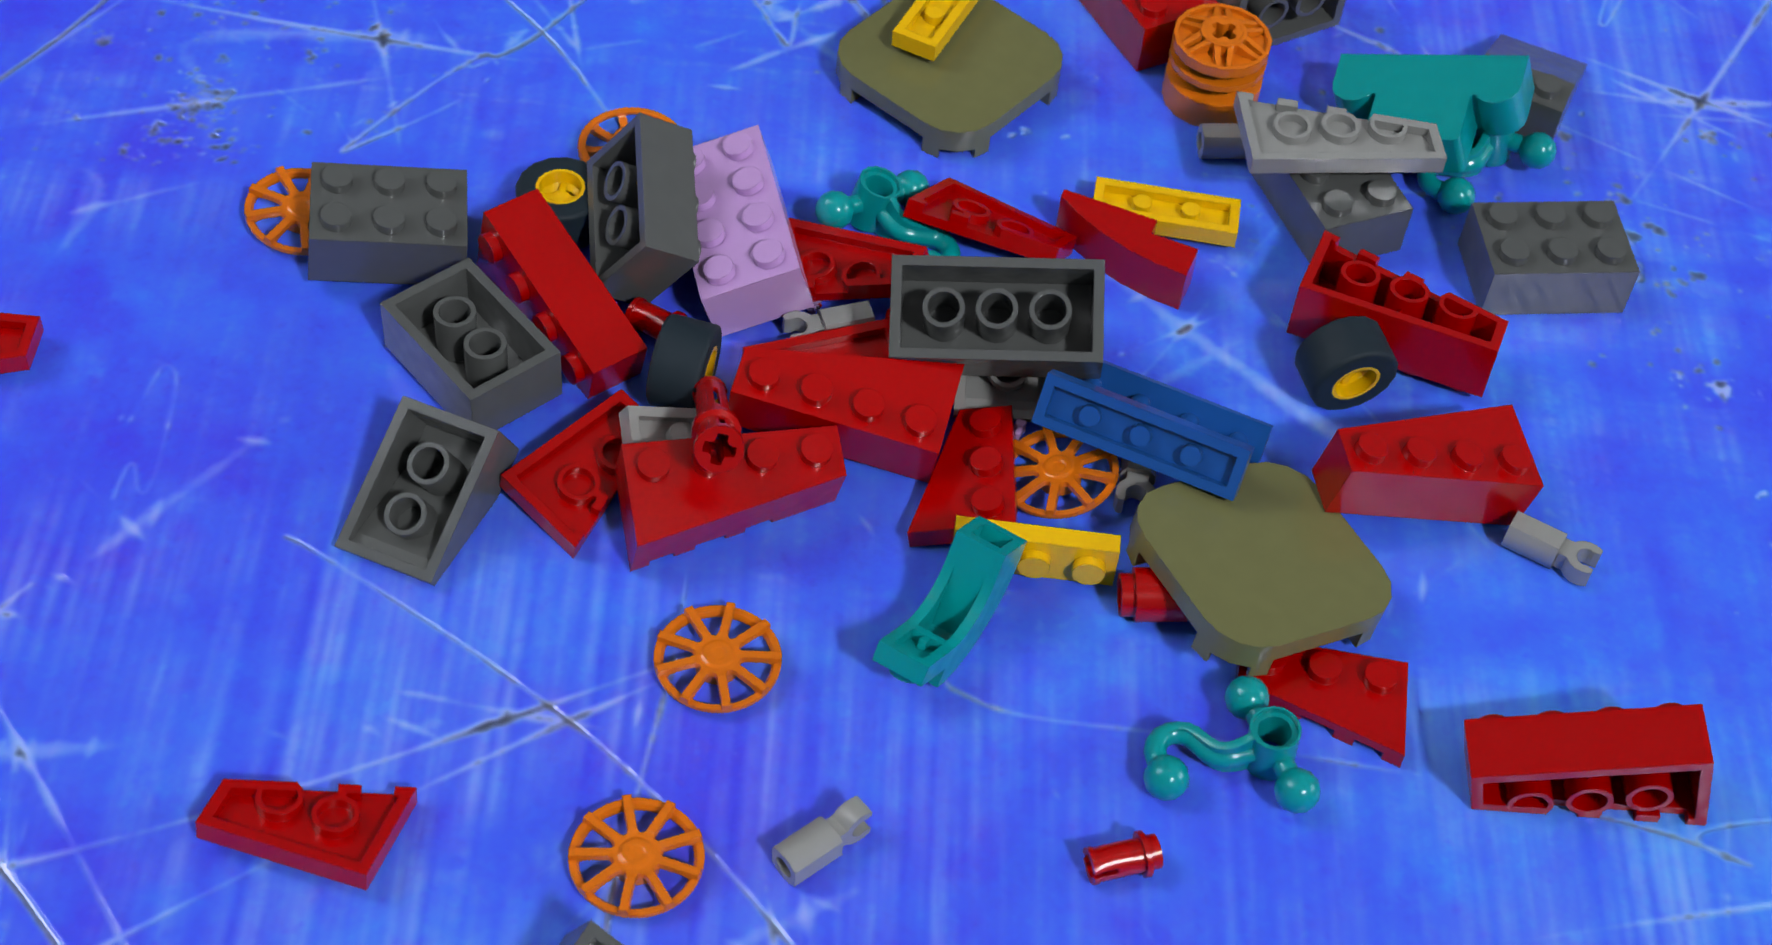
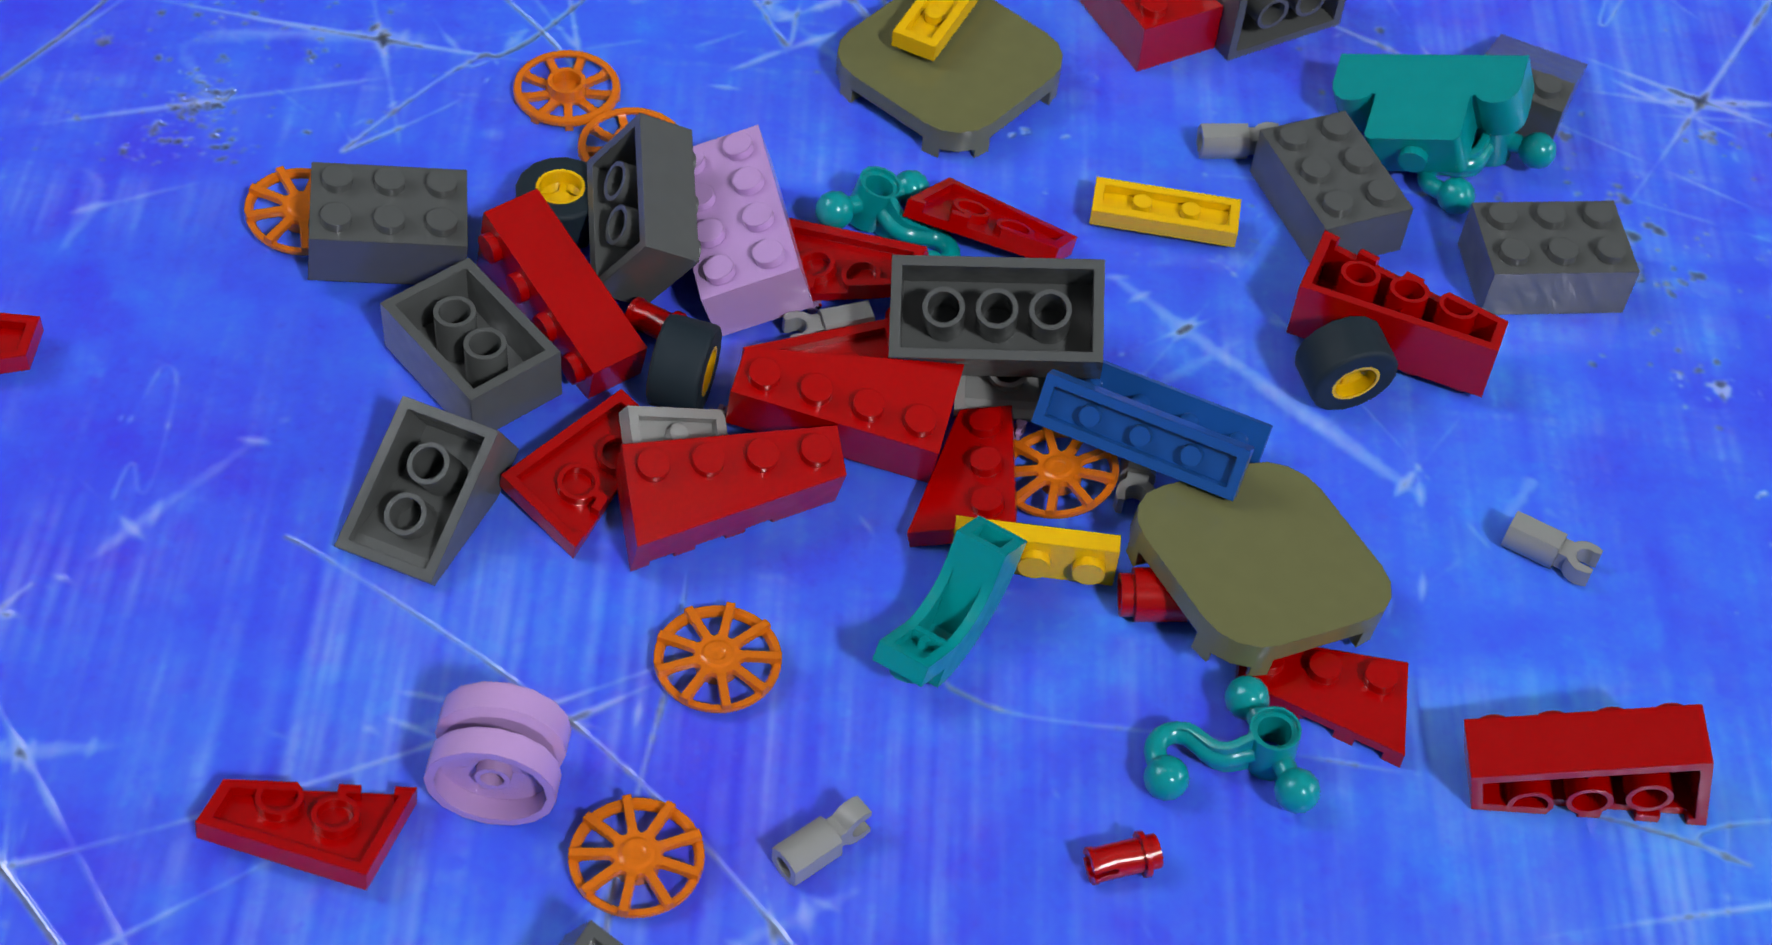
(498, 753): none -> lavender wheel
(566, 88): none -> orange wheel
(715, 424): red pin -> none
(1129, 247): red slope -> none
(1211, 58): orange wheel -> none
(1308, 141): light grey wing -> none
(1431, 468): red wedge -> none

